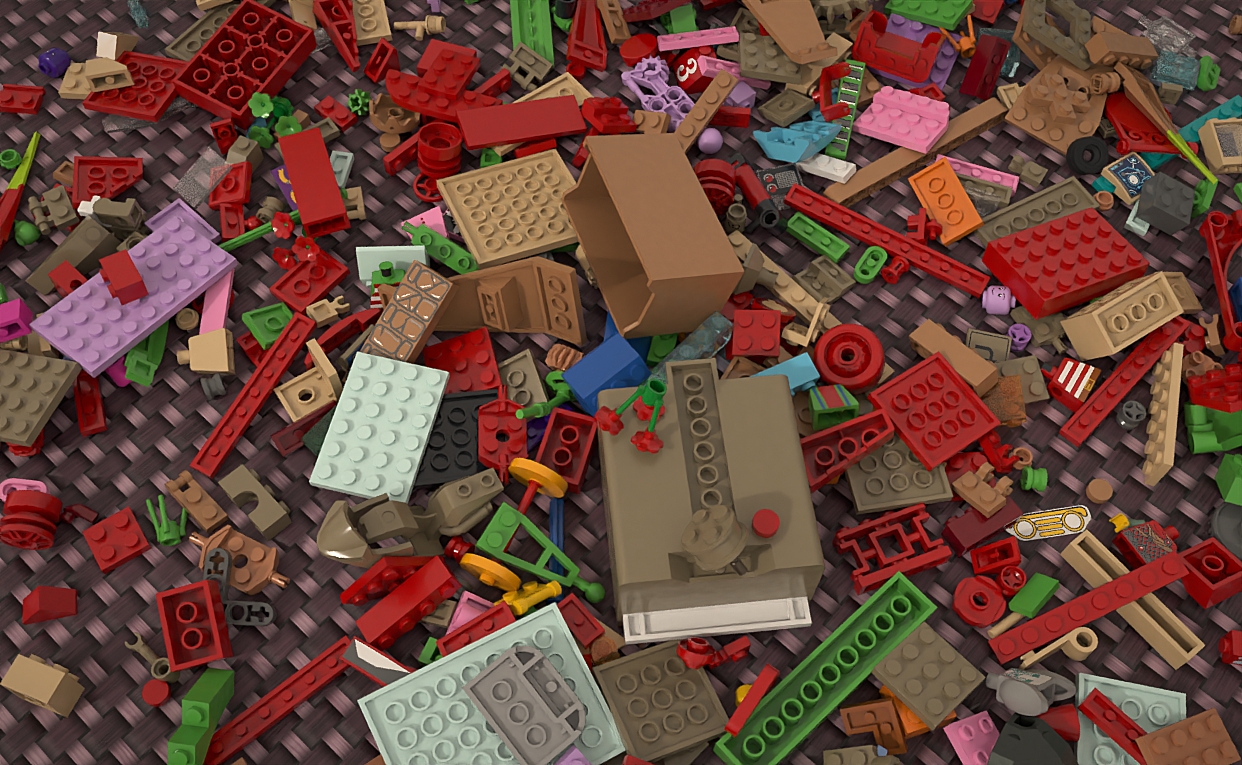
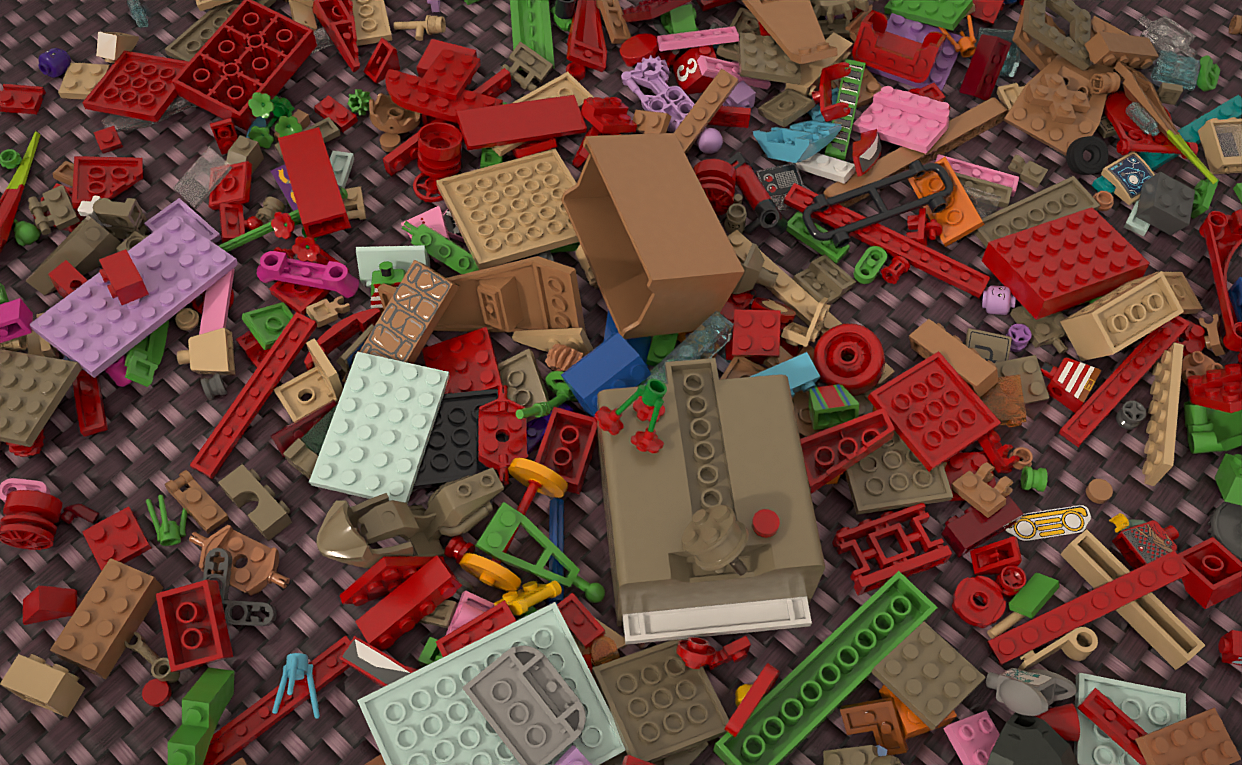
(107, 74): tan slope -> none
(107, 618): none -> medium nougat brick
(108, 139): none -> red plate
(295, 669): none -> medium azure plant
(301, 457): none -> dark tan leg
(332, 277): none -> dark pink plate
(545, 339): none -> tan wing
(840, 235): none -> black bar
(866, 151): none -> slope
(1142, 119): none -> clear light blue cylinder

